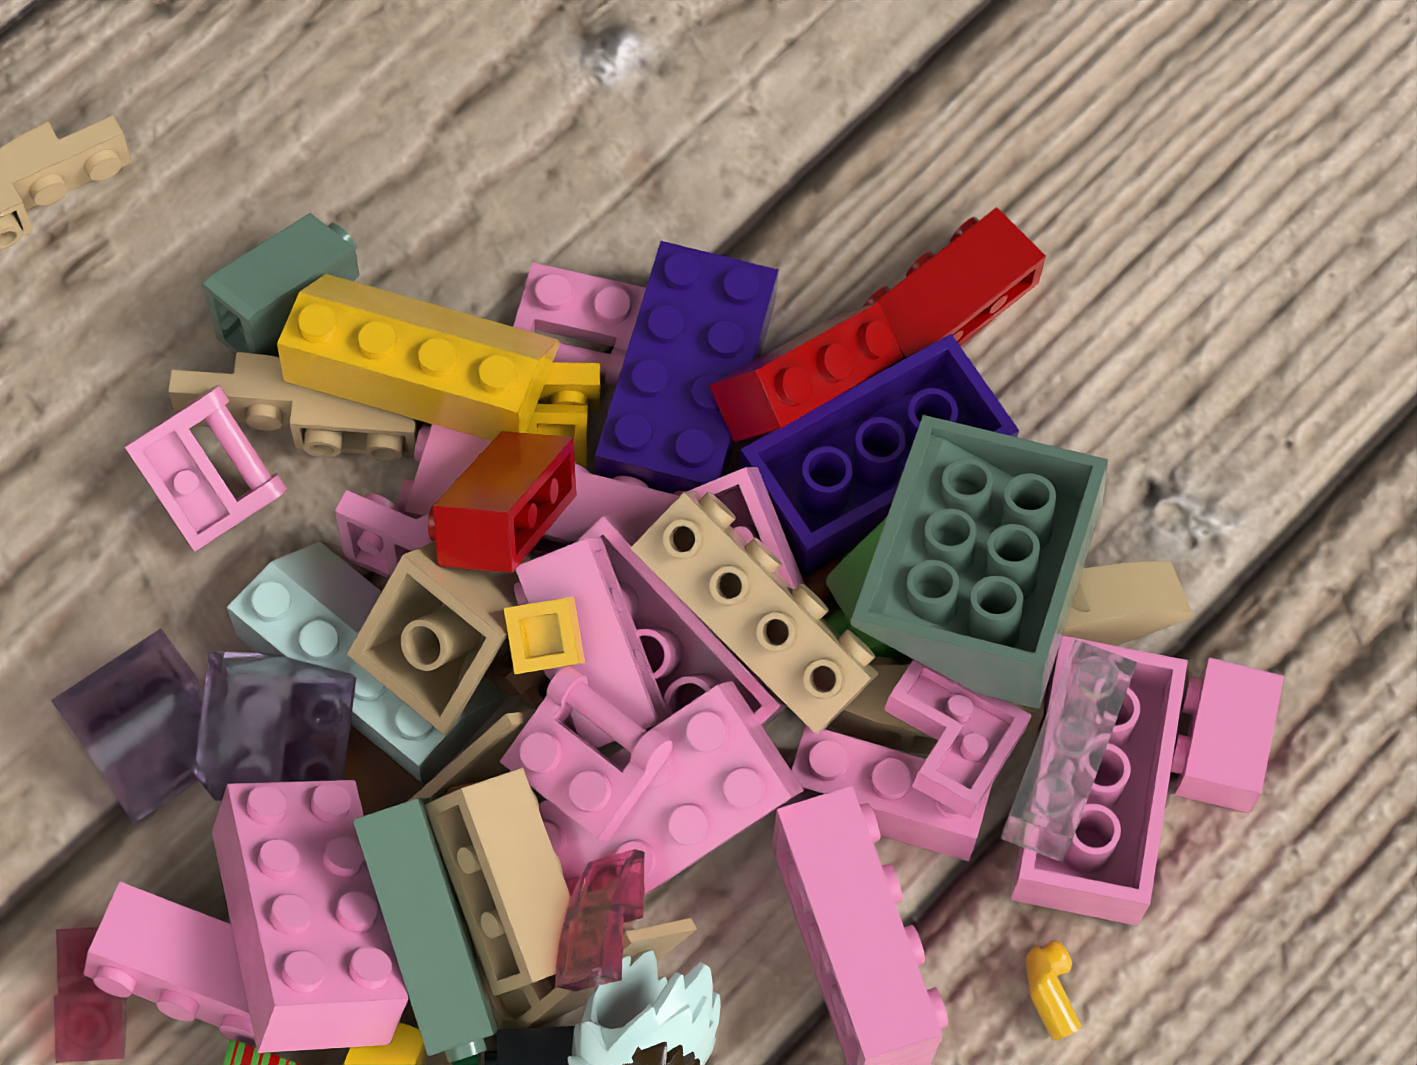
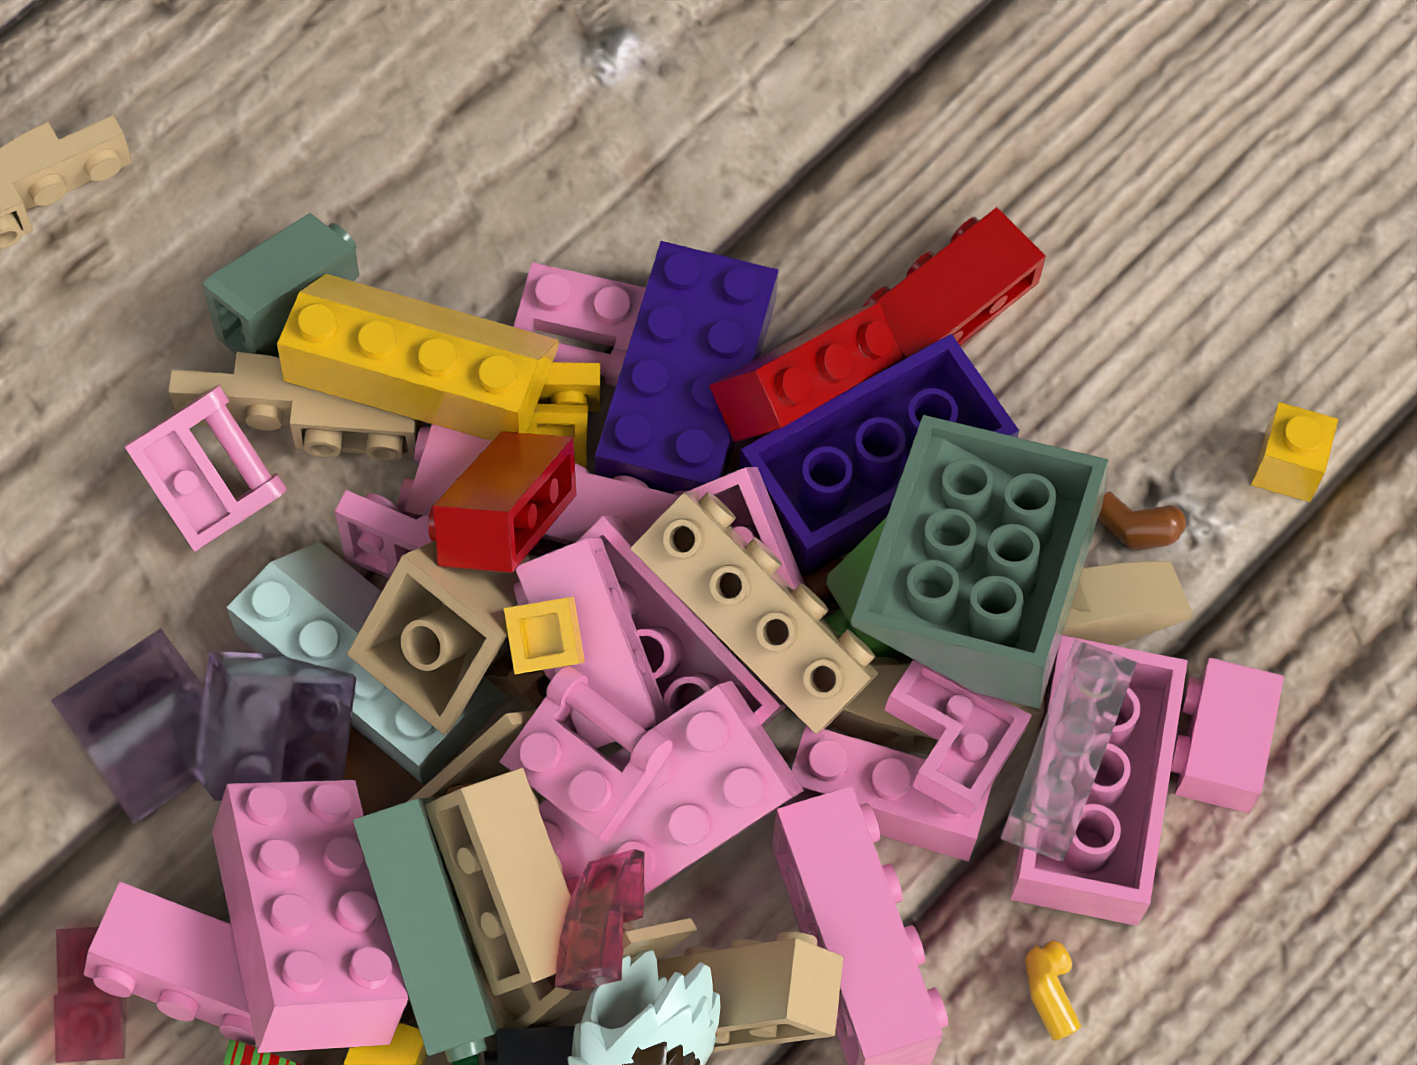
(768, 989): none -> tan brick
(1143, 527): none -> dark orange arm
(1294, 452): none -> yellow brick

